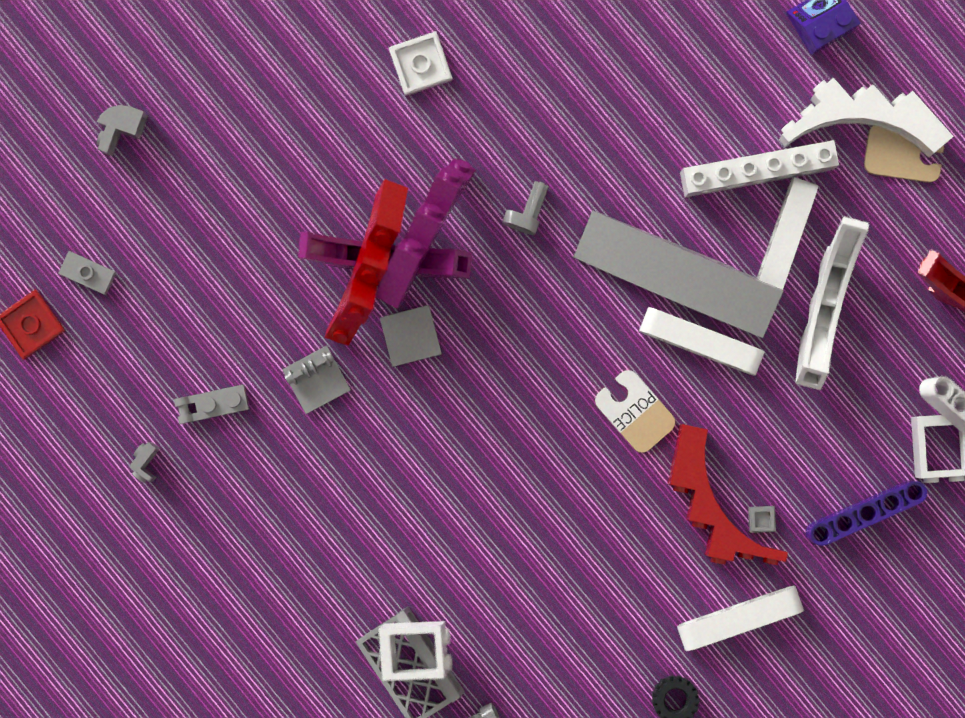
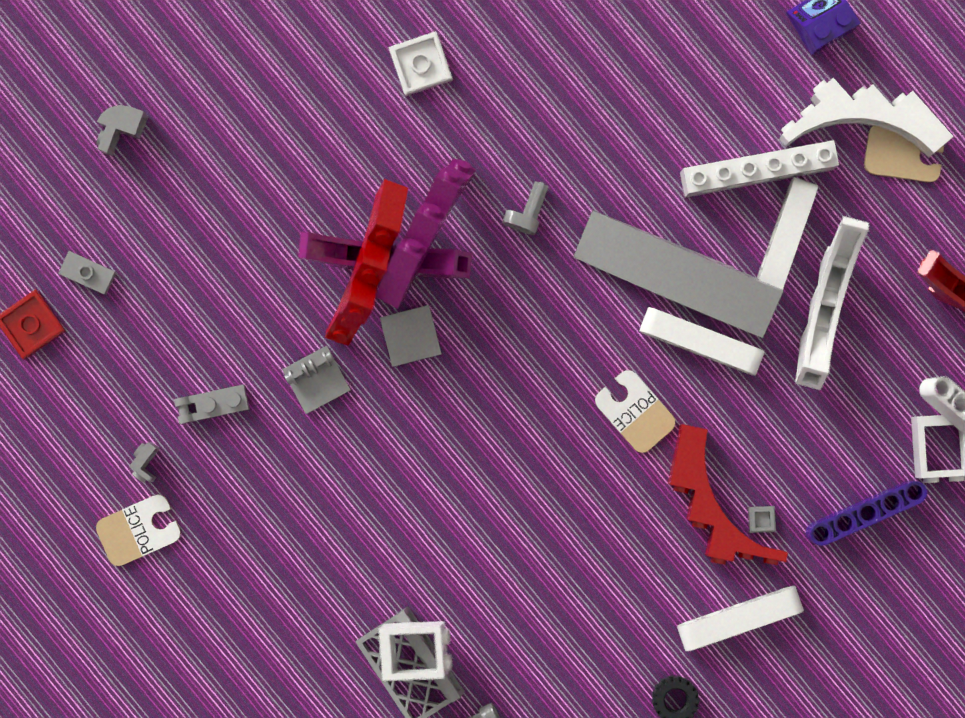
(132, 533): none -> piece

